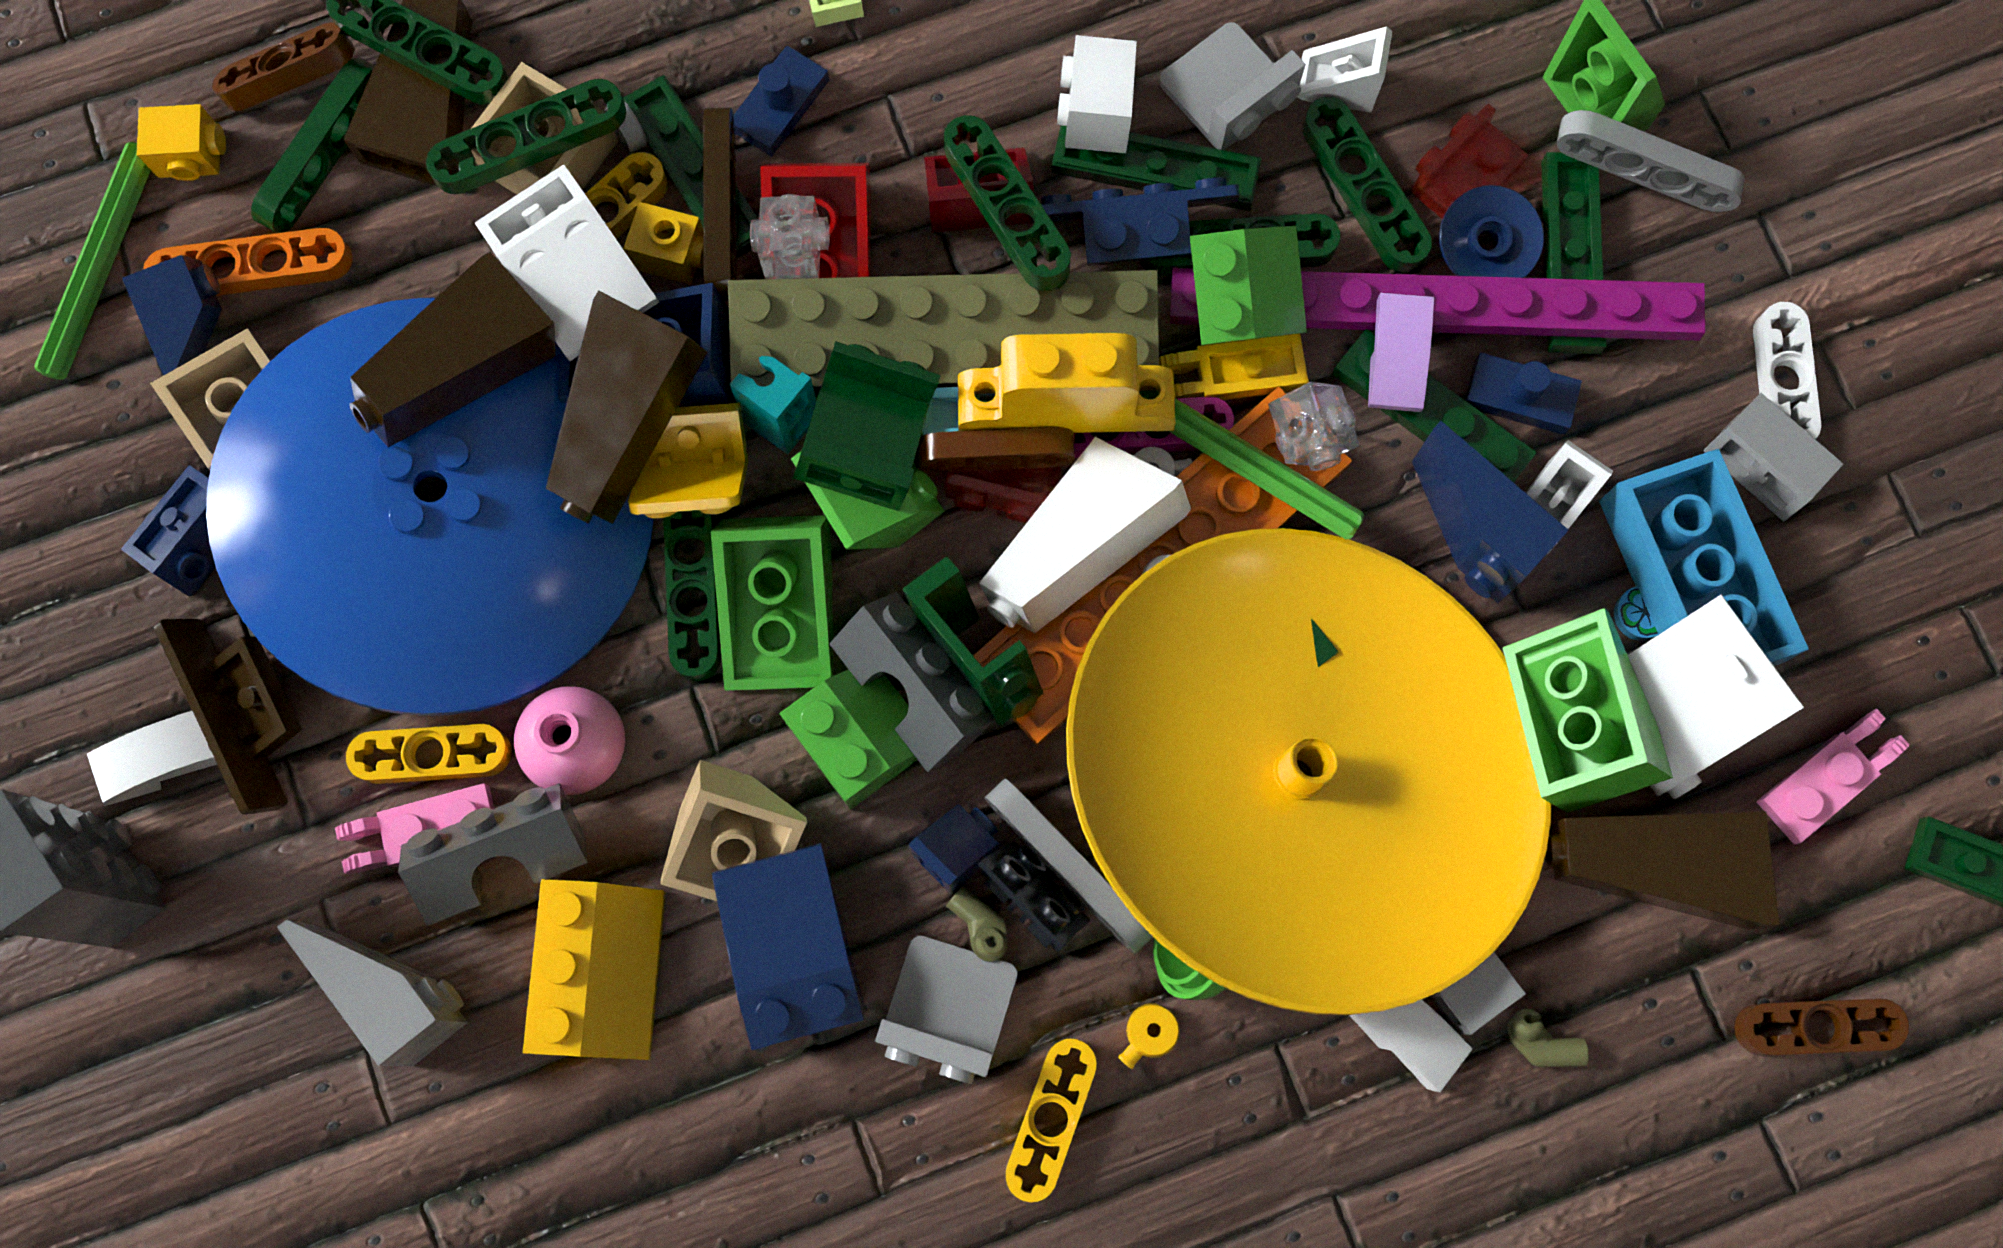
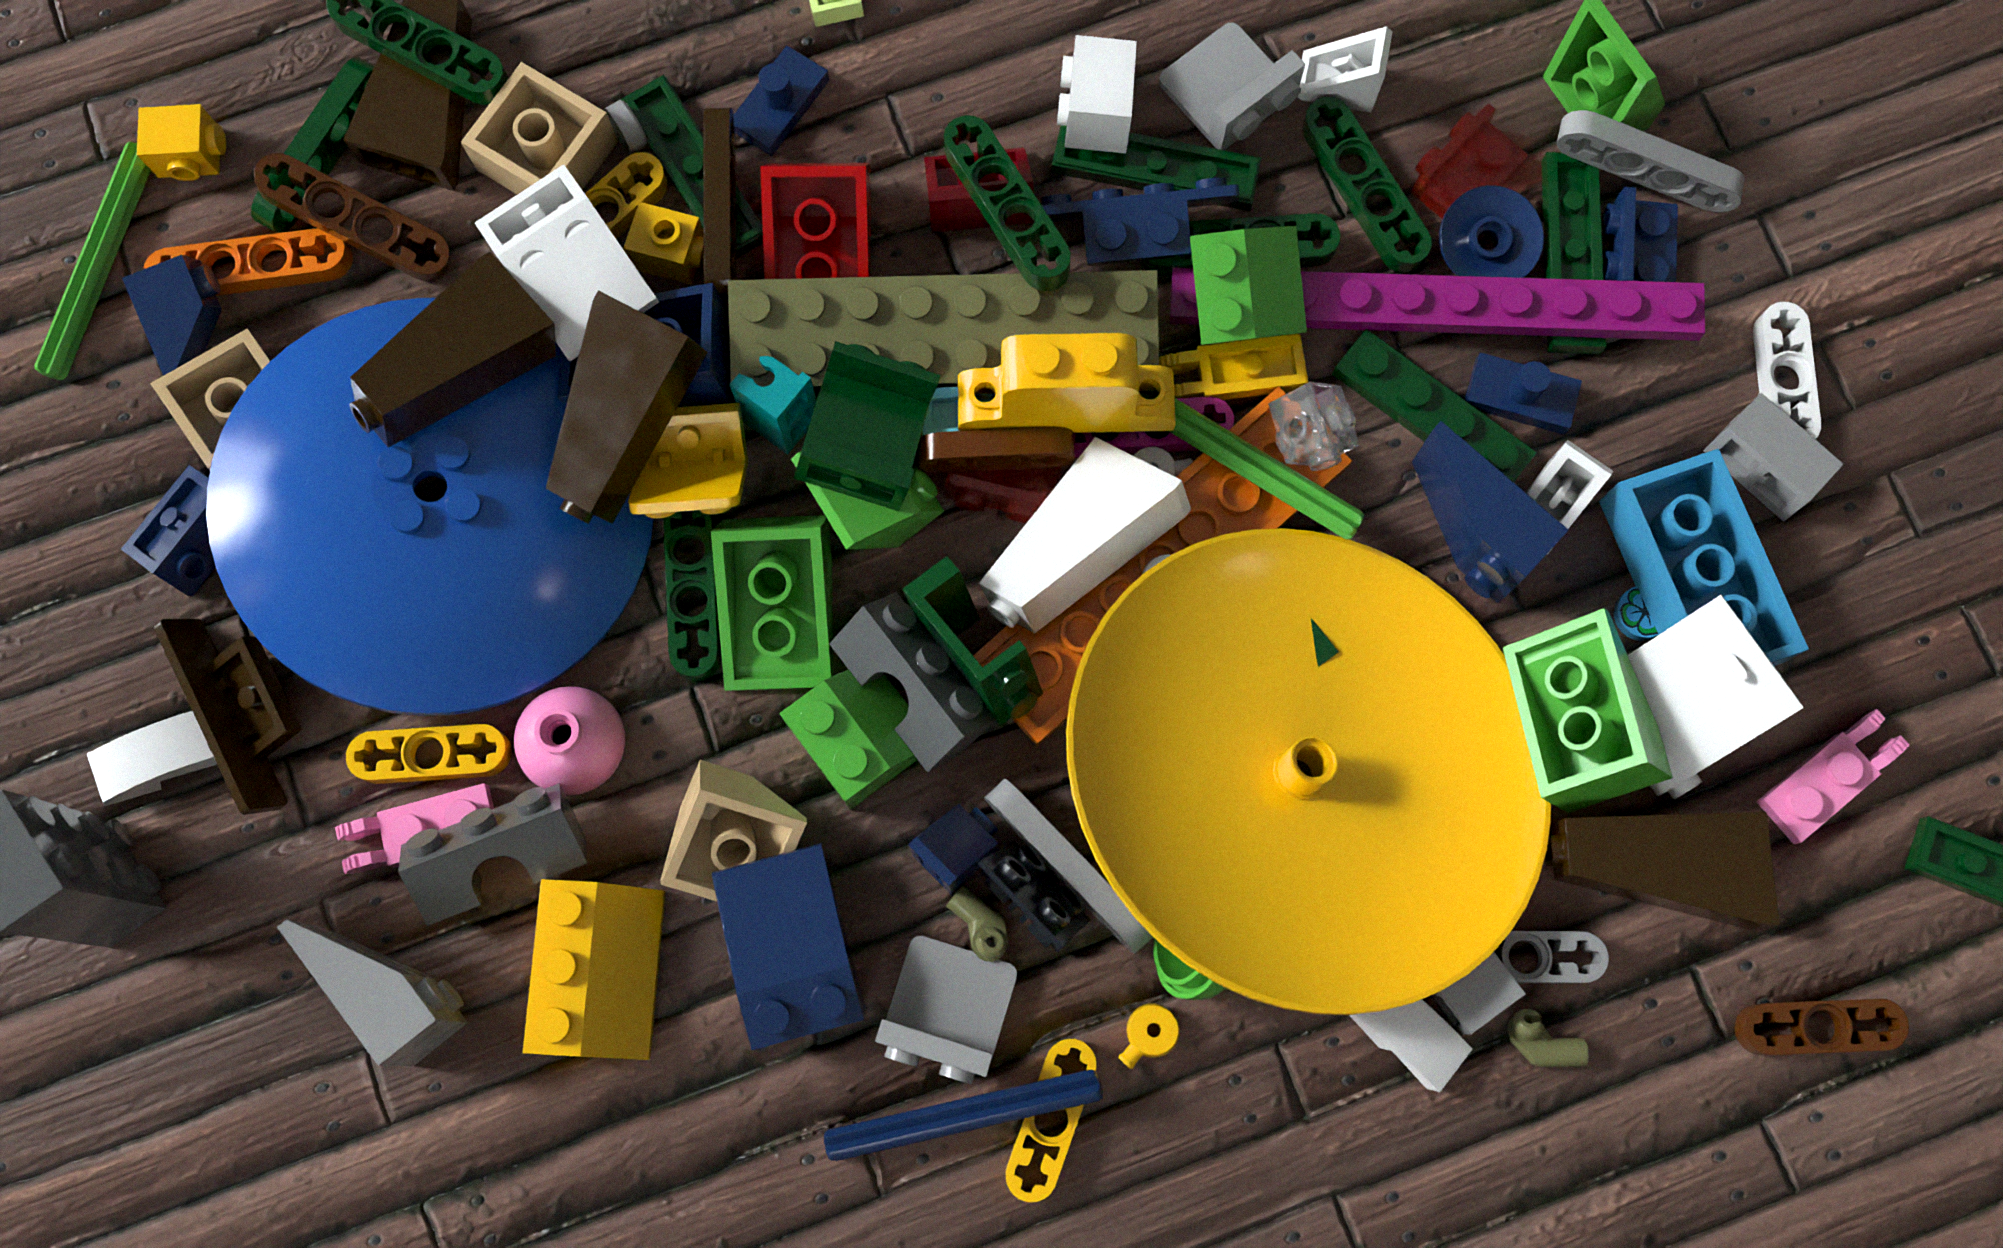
(283, 67): reddish brown beam -> none
(356, 213): none -> reddish brown beam
(523, 127): dark green beam -> none
(789, 237): clear brick -> none
(963, 1115): none -> dark blue axle
(1401, 352): lavender slope -> none
(1563, 942): none -> light grey beam
(1640, 239): none -> dark blue bracket

